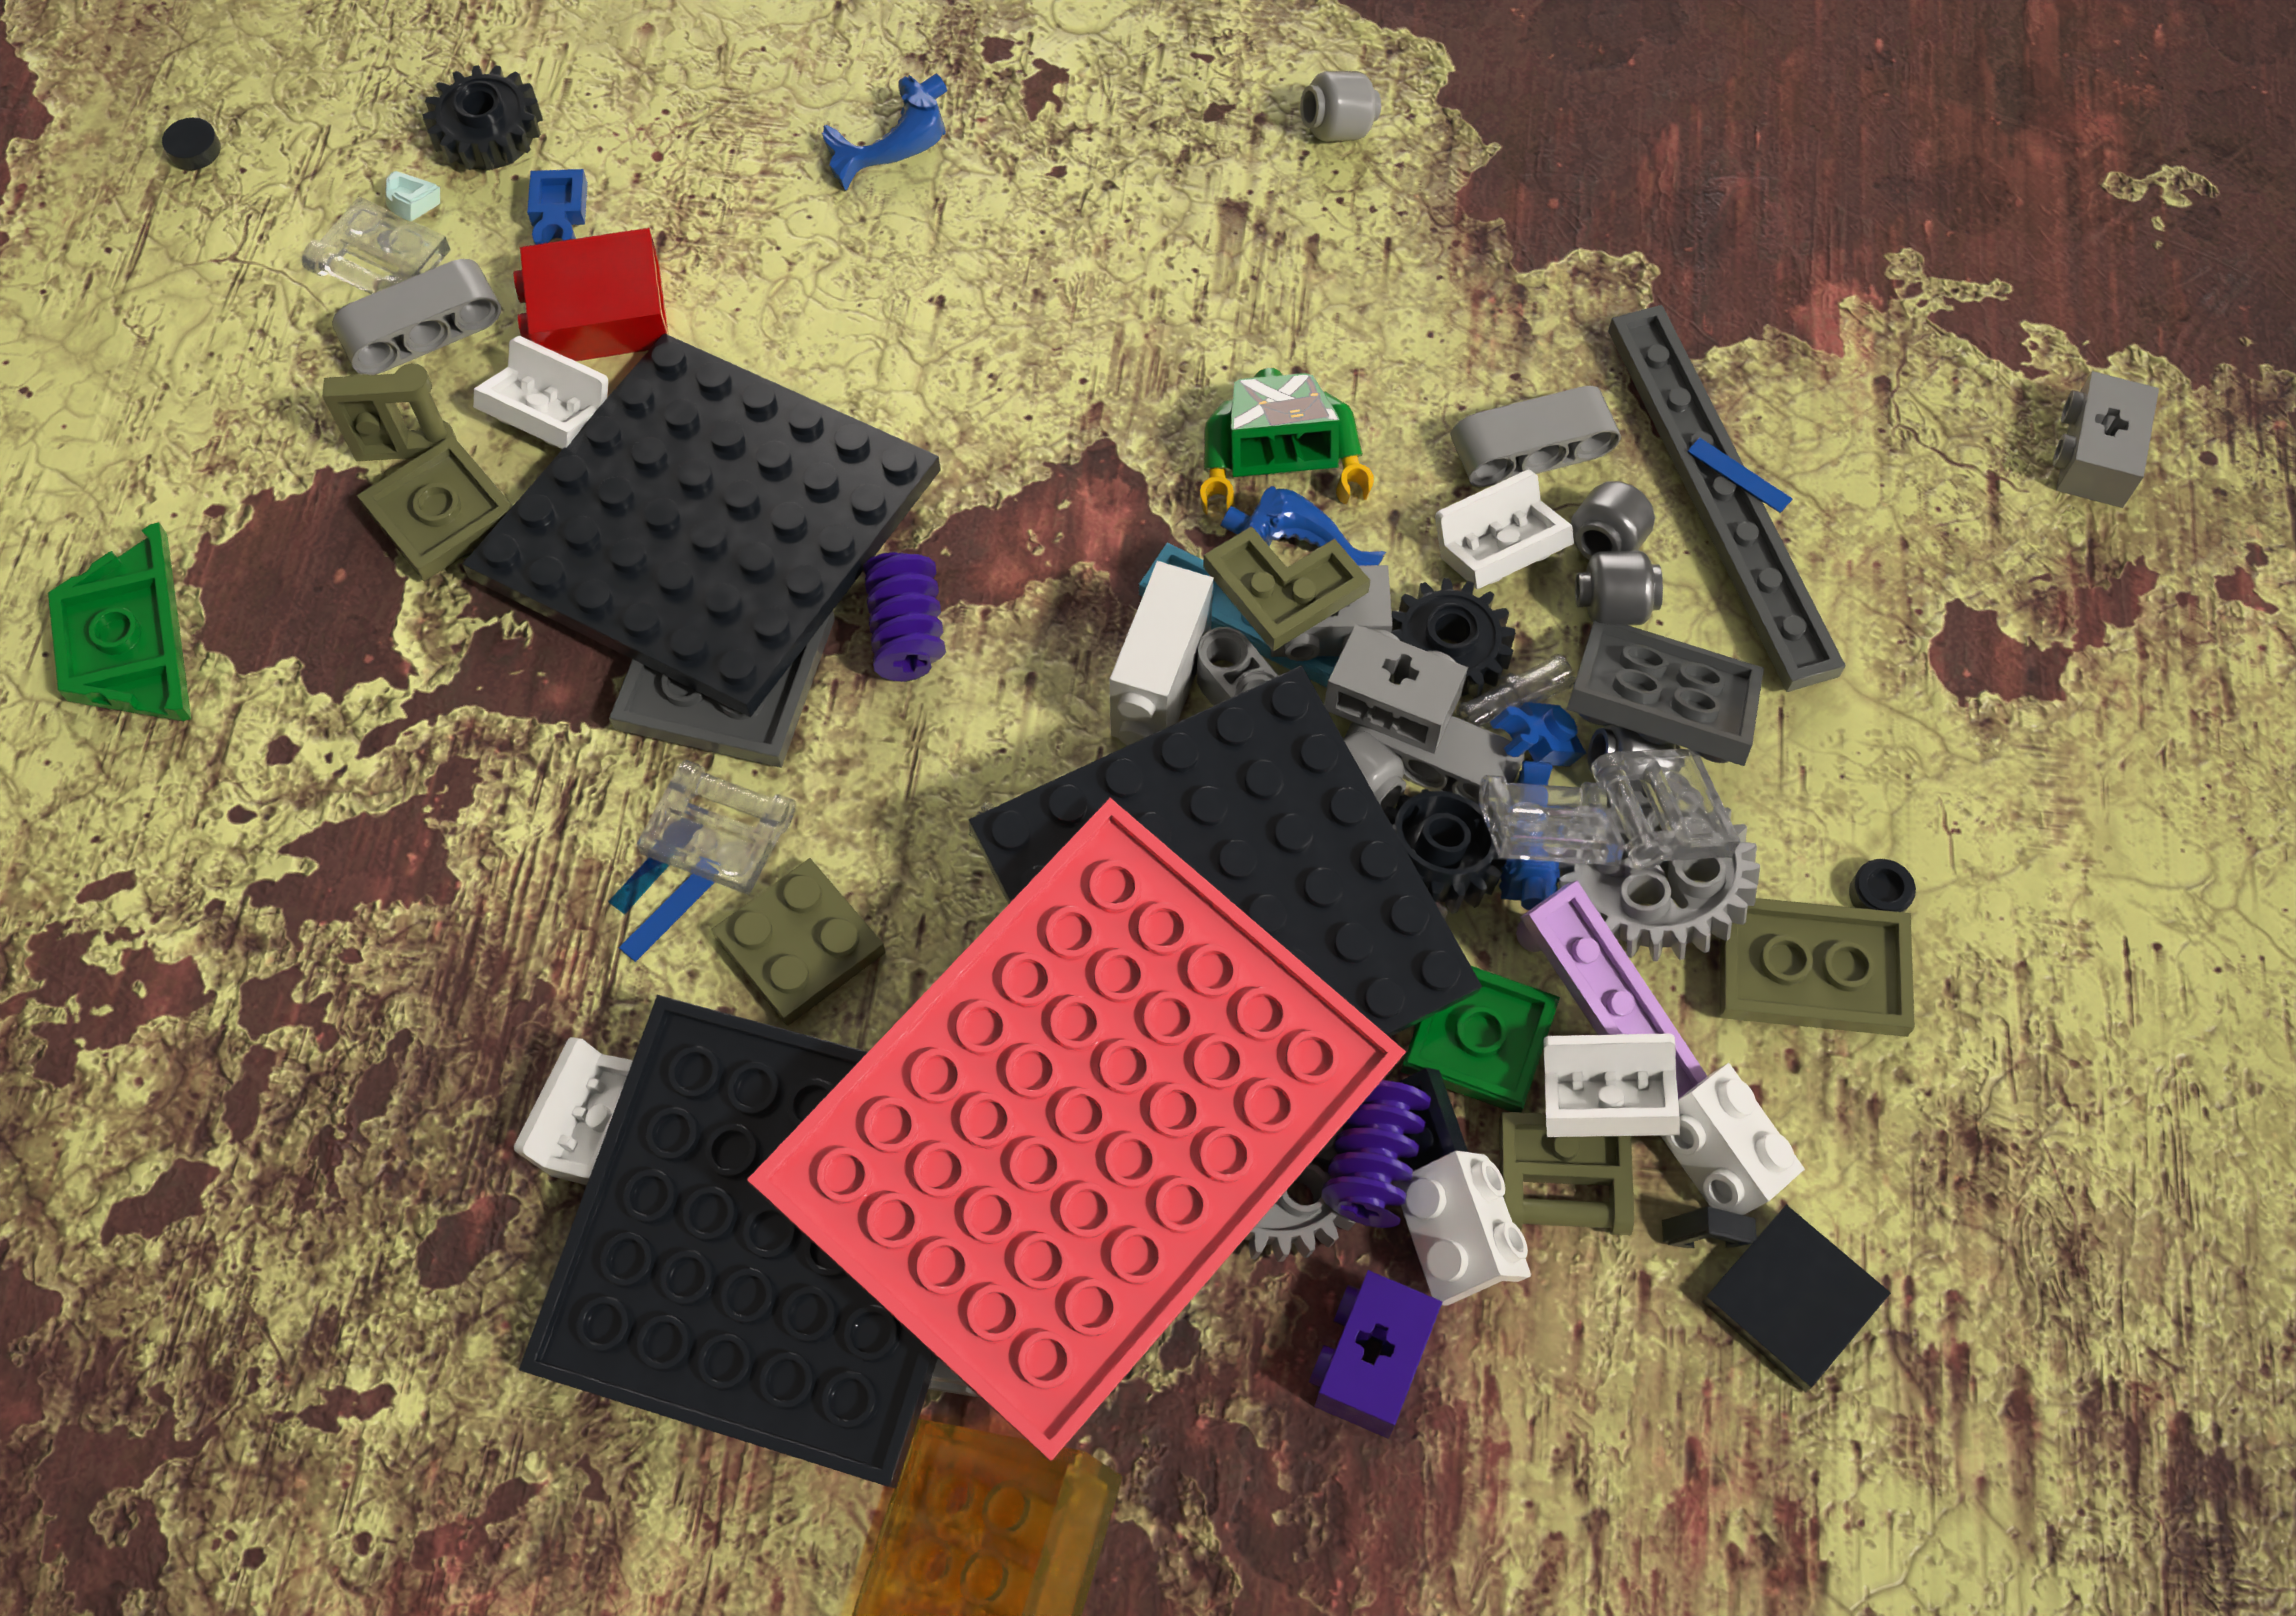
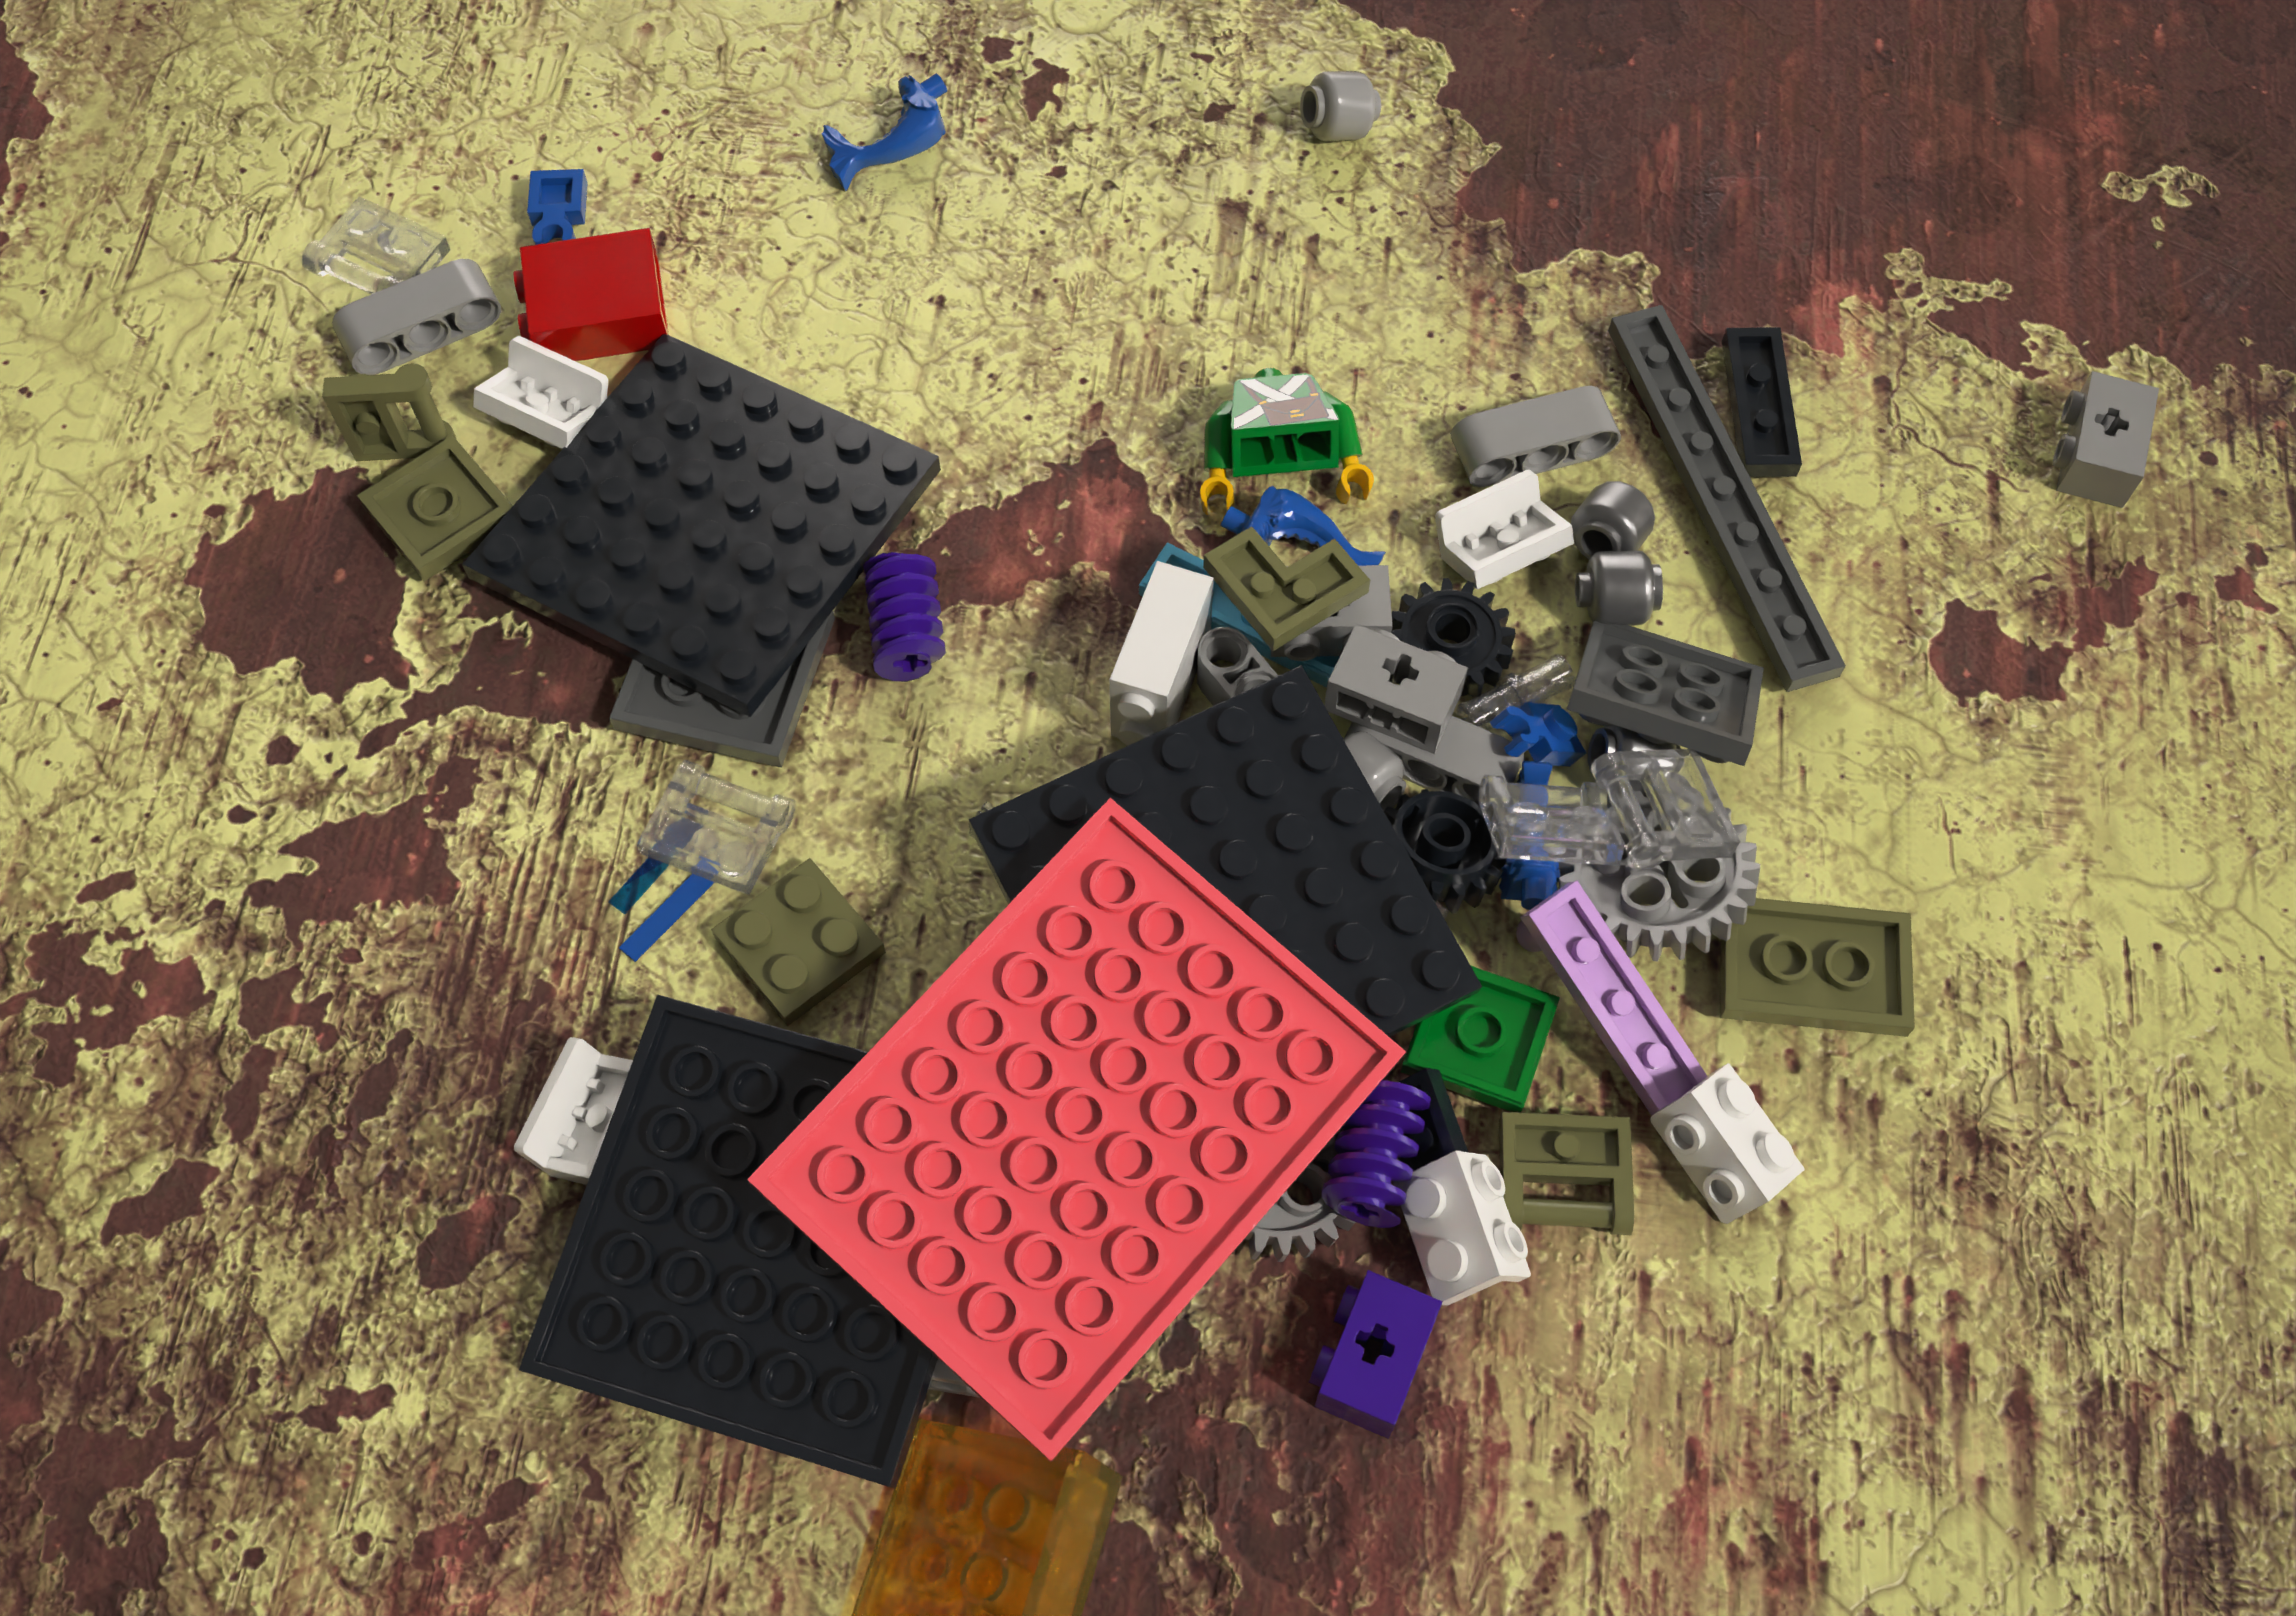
(122, 633): green wing -> none
(191, 143): black tile -> none
(410, 196): light aqua tile -> none
(483, 119): black gear -> none
(1611, 1085): white bracket -> none
(1709, 1222): black tile -> none
(1740, 475): blue piece -> none
(1761, 401): none -> black plate
(1796, 1298): black tile -> none
(1882, 886): black tile -> none

